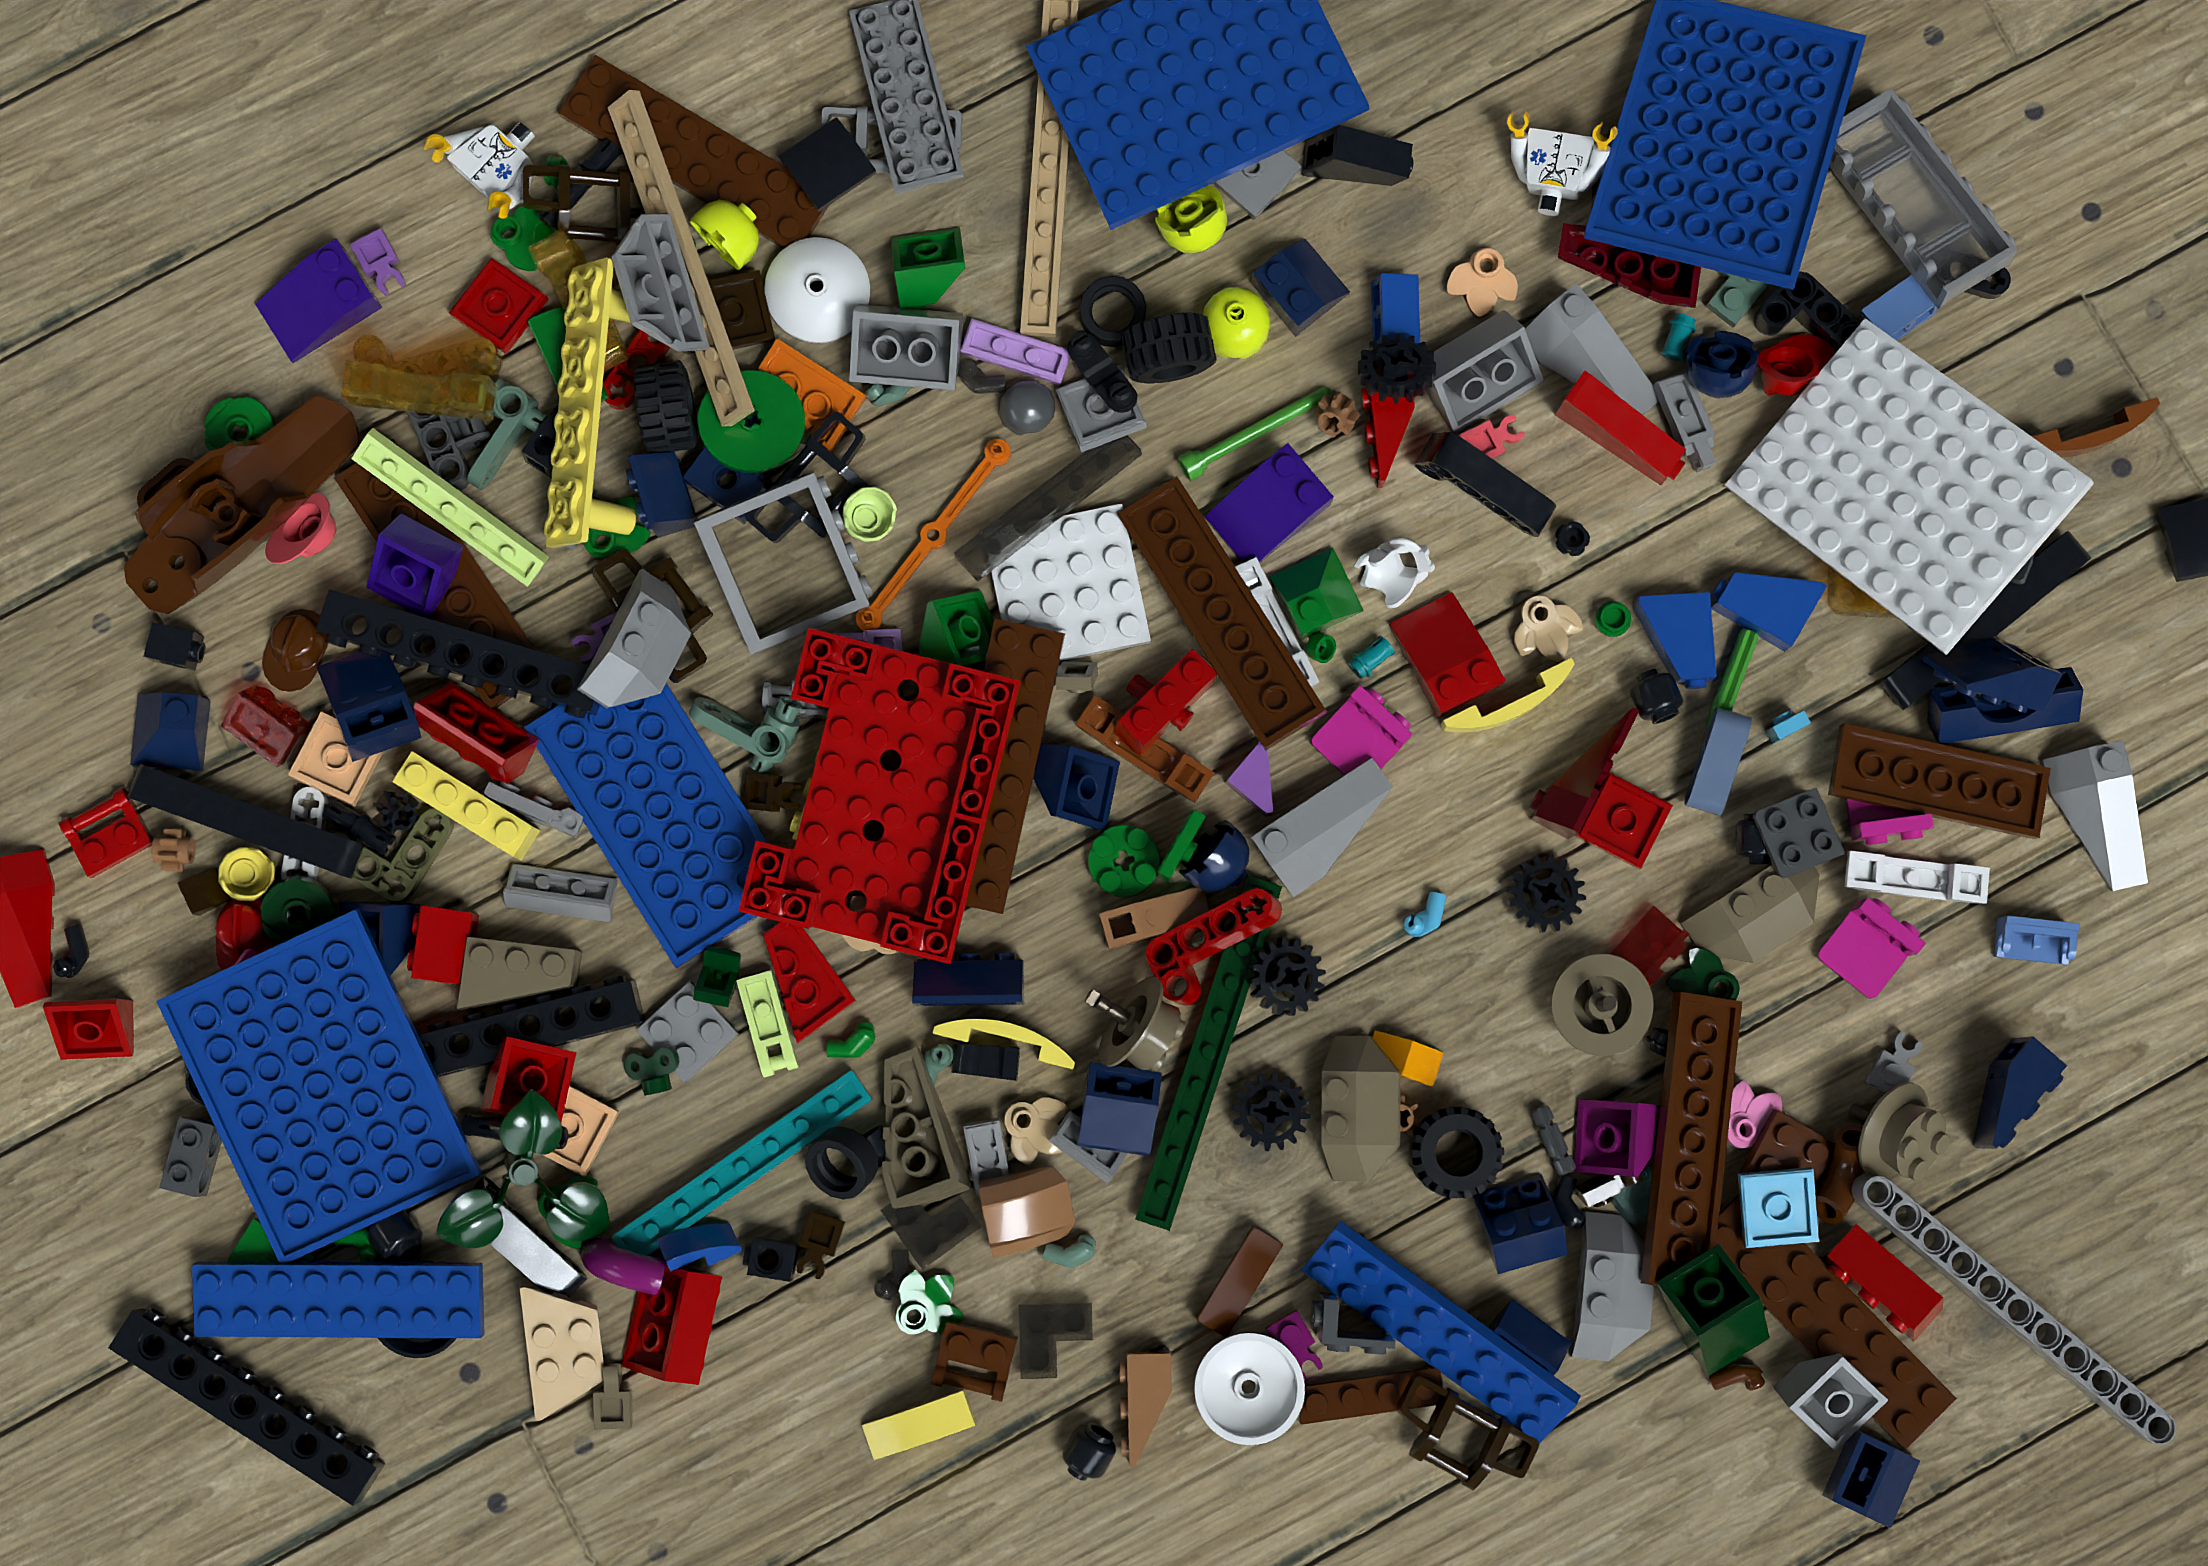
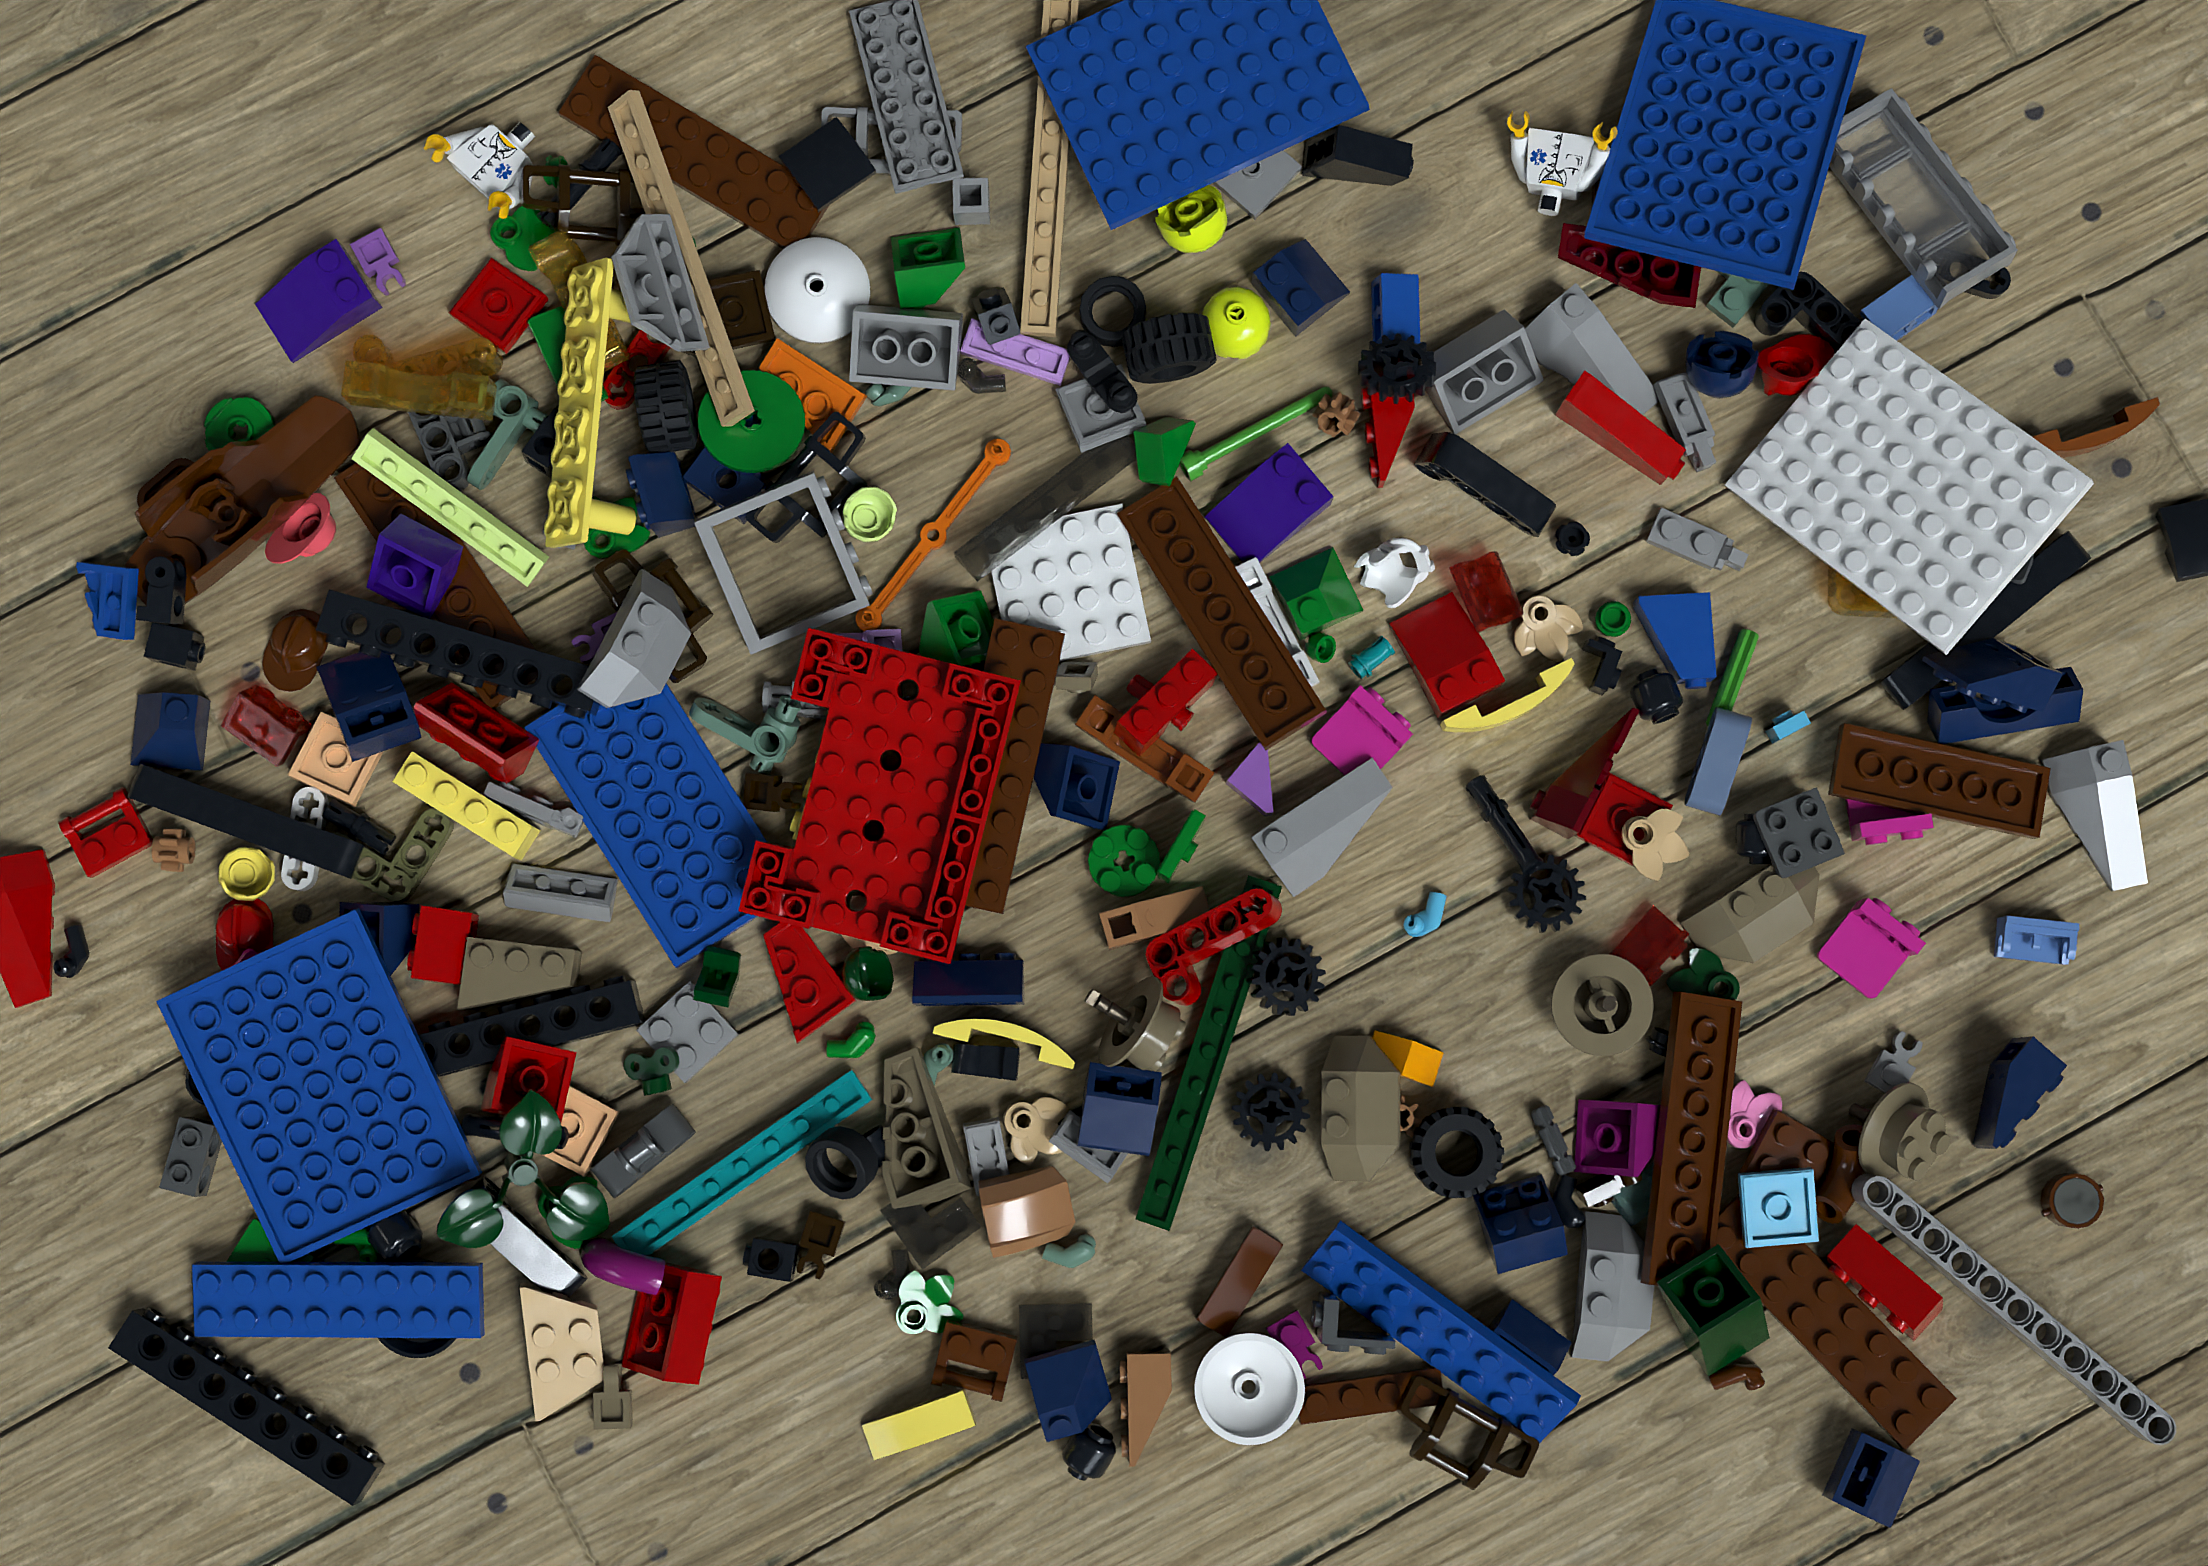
(91, 1028): red slope -> none
(111, 598): none -> blue wing
(165, 591): none -> black leg
(203, 892): dark brown slope -> none
(295, 891): dark green plate -> none
(396, 810): black gear -> none
(643, 1151): none -> dark grey piece
(708, 1241): blue slope -> none
(728, 230): neon yellow cylinder -> none
(767, 1022): yellowish green plate -> none
(867, 974): none -> dark green hair
(971, 201): none -> light grey brick
(996, 315): none -> black bracket
(1027, 407): dark grey hair -> none
(1068, 1388): none -> dark blue slope
(1161, 448): none -> green slope
(1218, 860): dark blue cylinder -> none
(1483, 287): light nougat plate -> none
(1486, 592): none -> clear red bracket
(1489, 439): coral plate -> none
(1495, 811): none -> black pin
(1606, 673): none -> black bracket
(1659, 842): none -> tan plate
(1678, 336): teal pin -> none
(1694, 542): none -> light grey hinge
(1768, 605): blue slope -> none
(1830, 1397): light grey slope -> none
(1916, 878): white slope -> none
(2072, 1200): none -> piece

